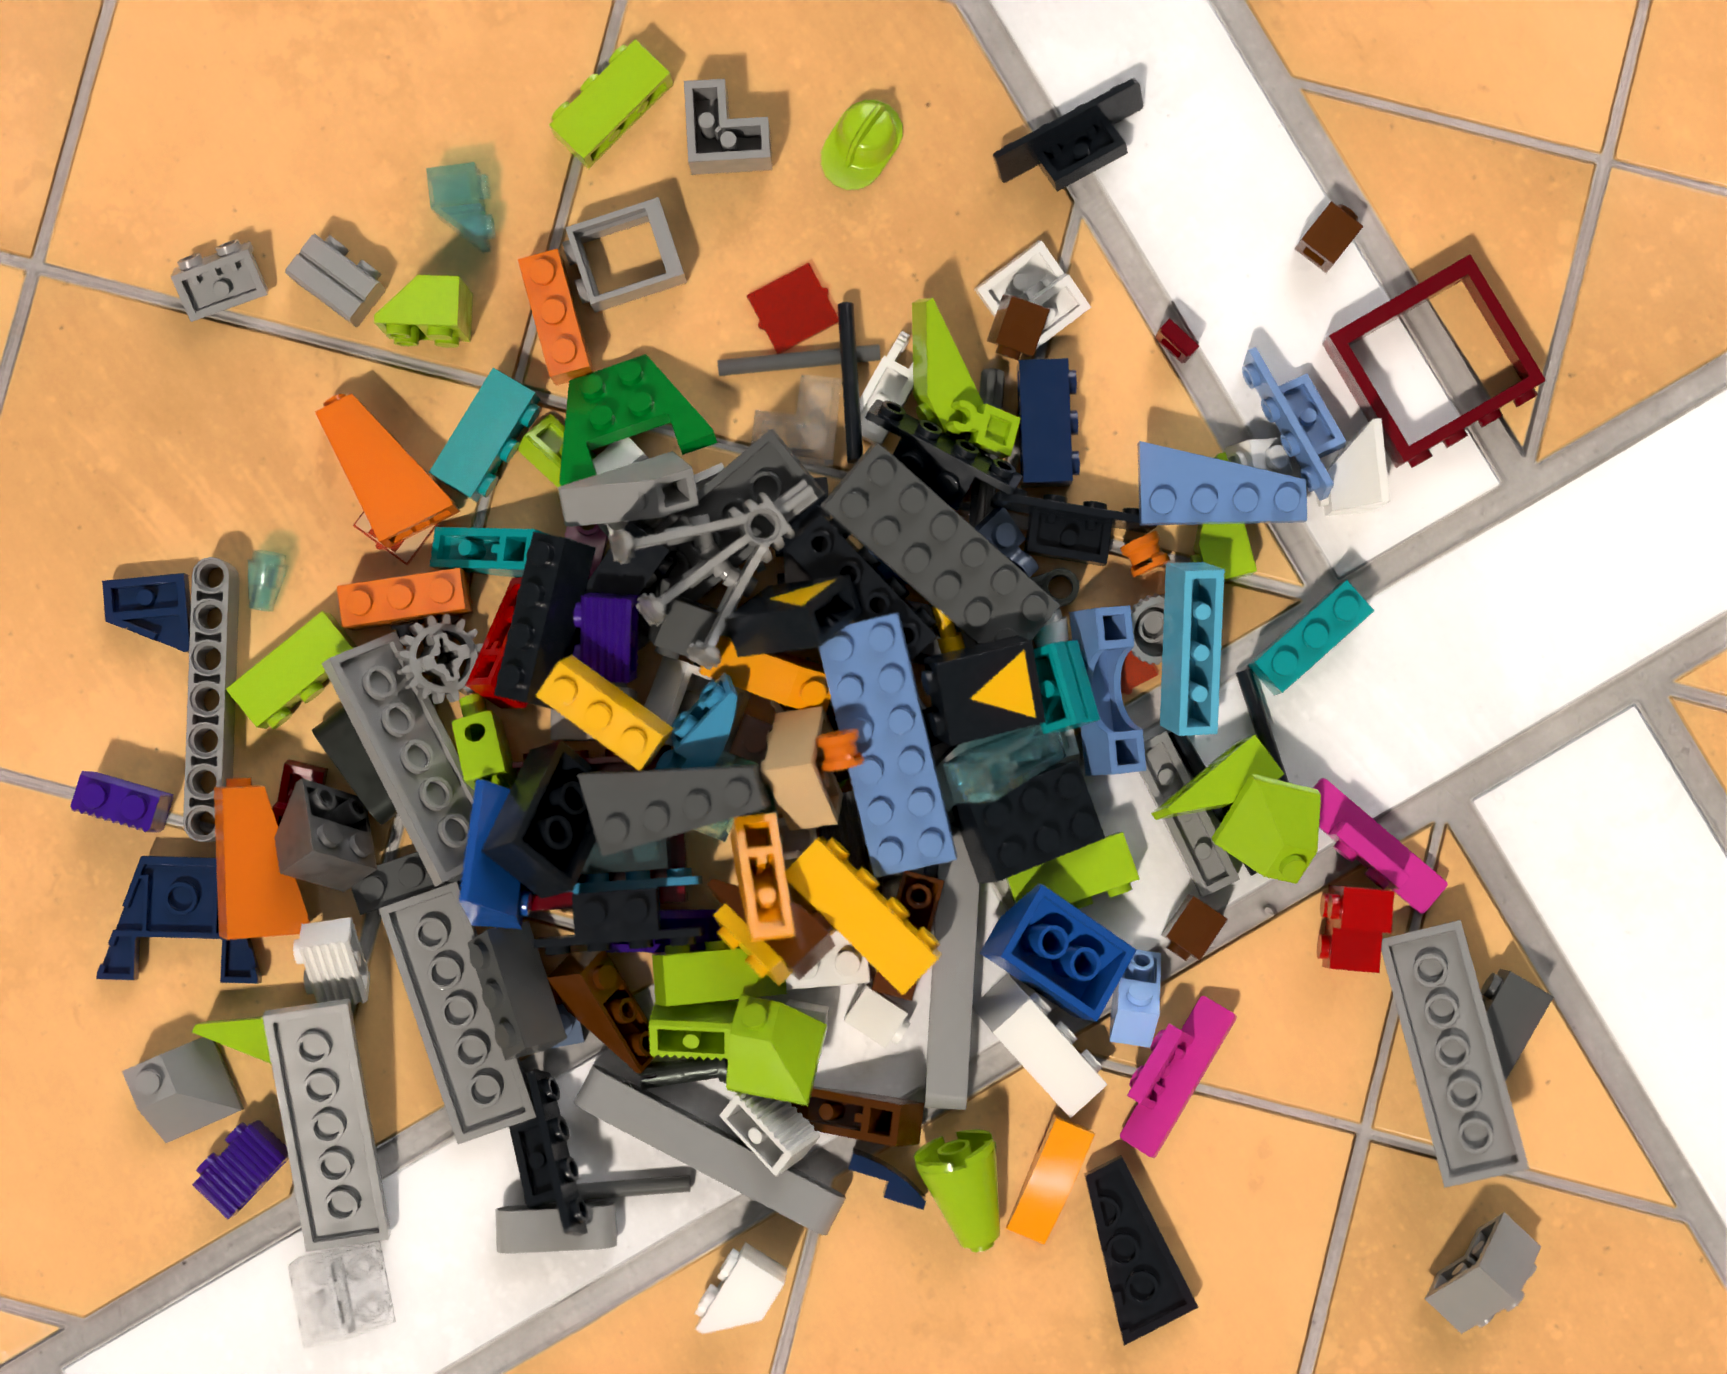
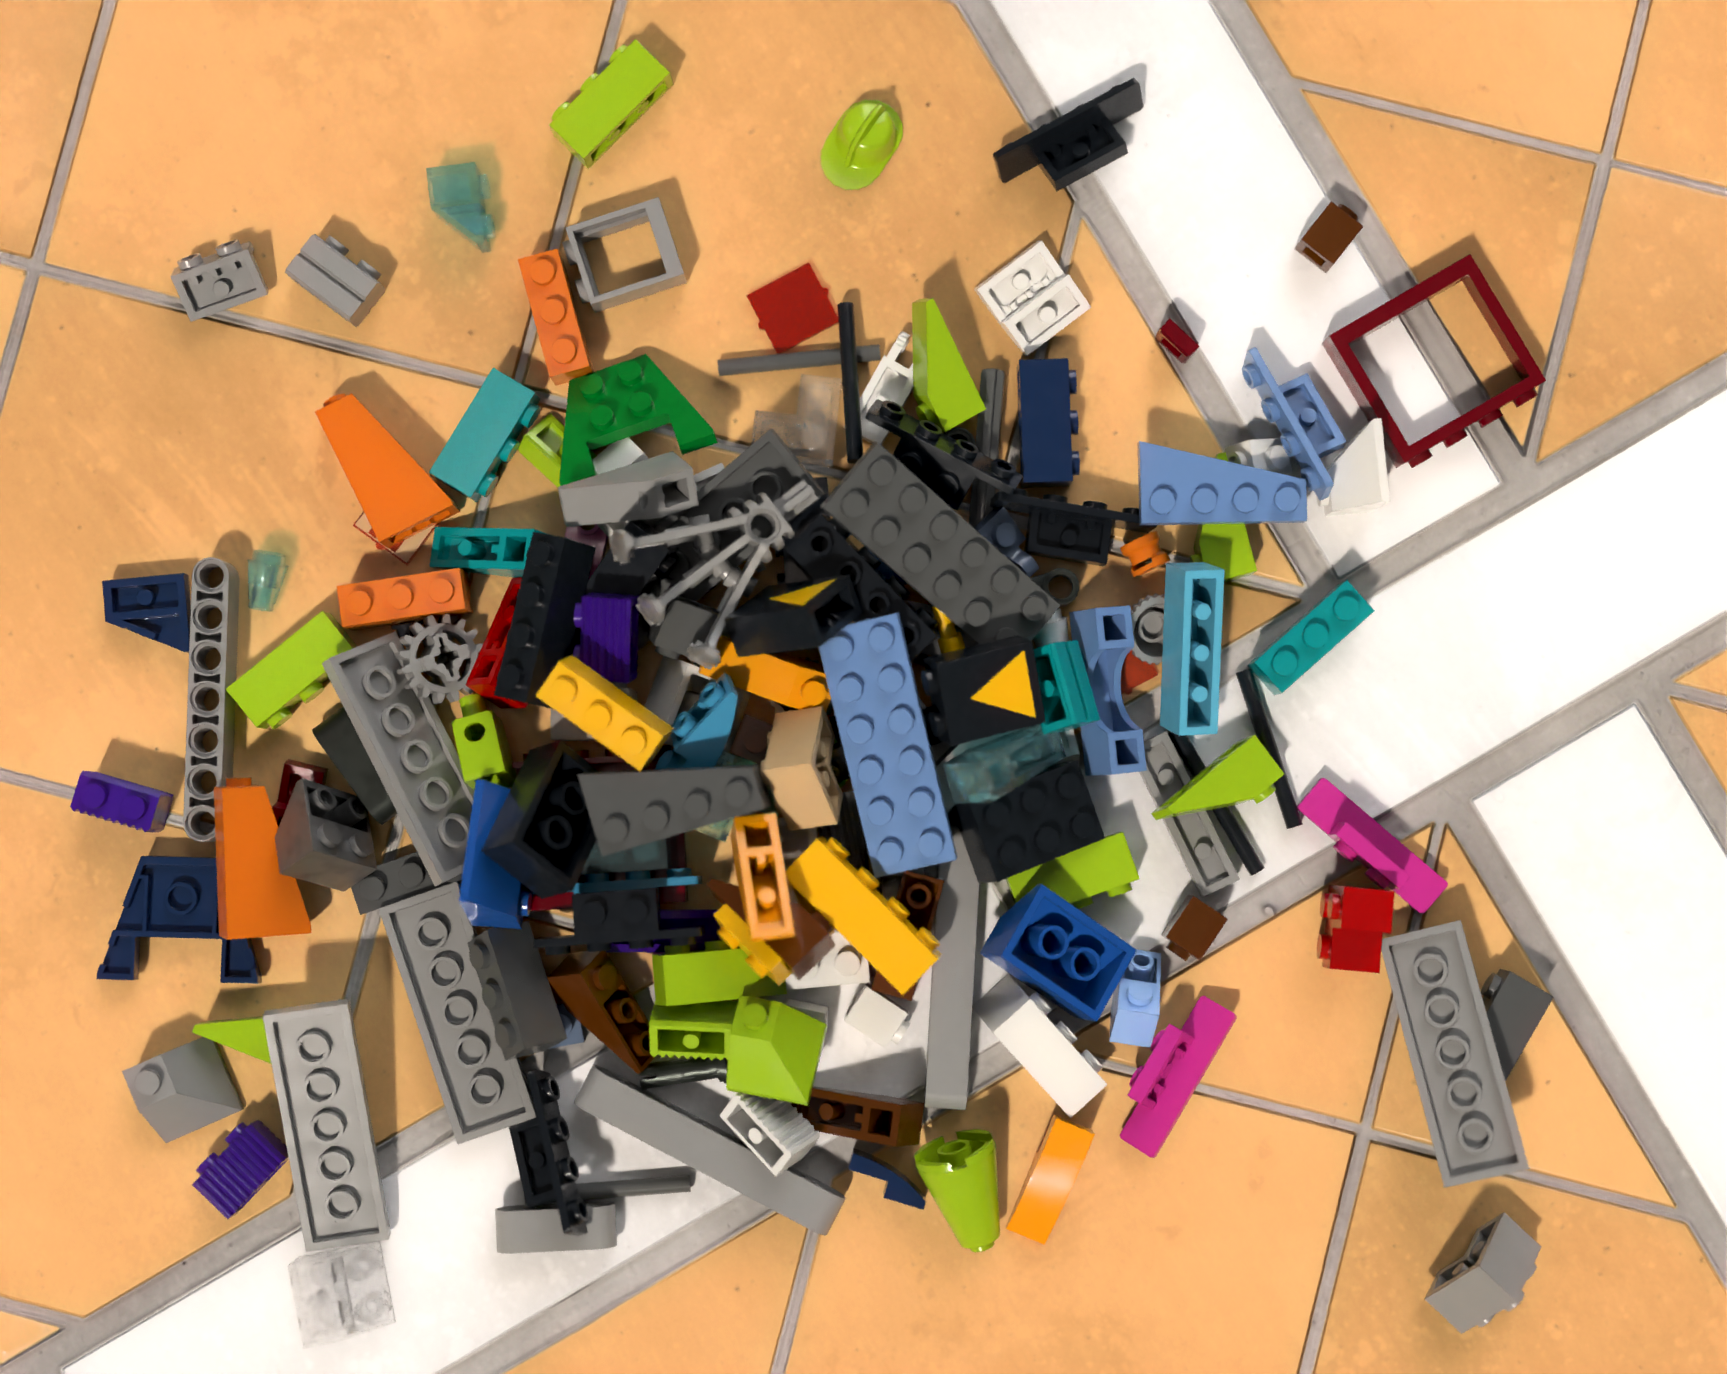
(332, 961): white brick -> none
(428, 309): lime slope -> none
(718, 142): light grey brick -> none
(744, 1294): white slope -> none
(840, 749): orange wheel -> none
(989, 427): lime plate -> none
(1017, 327): reddish brown brick -> none
(1137, 1260): black wing -> none
(1272, 828): lime slope -> none

